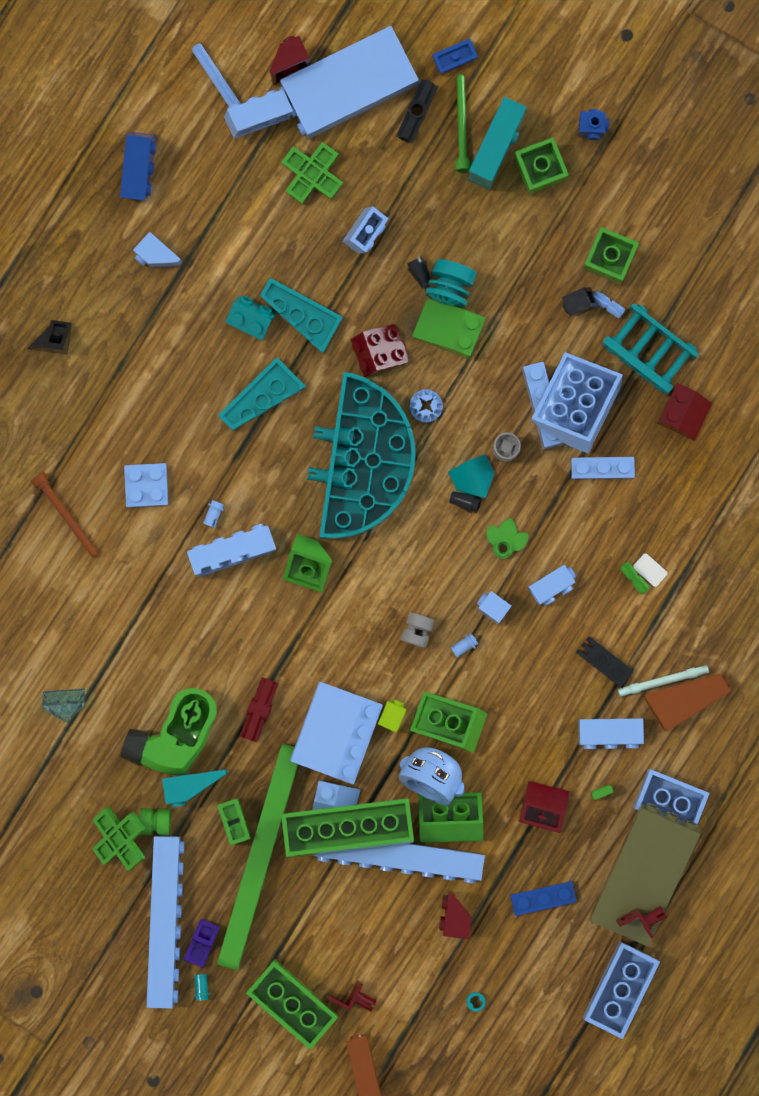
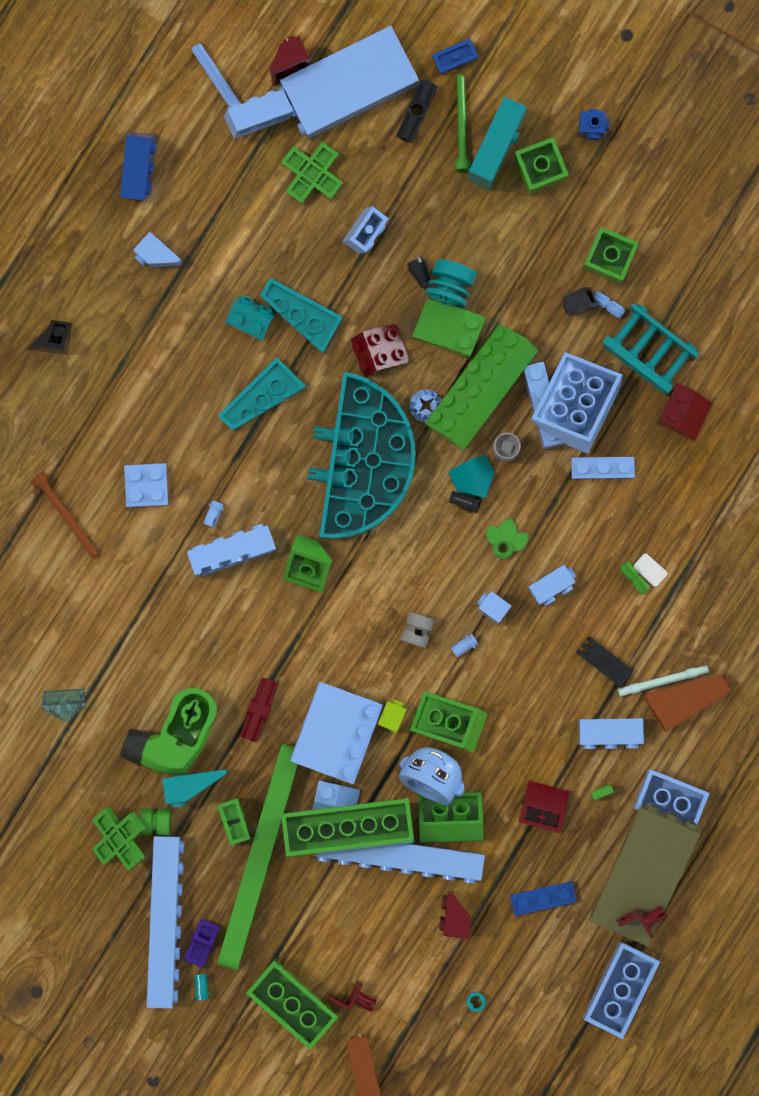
(481, 387): none -> bright green brick

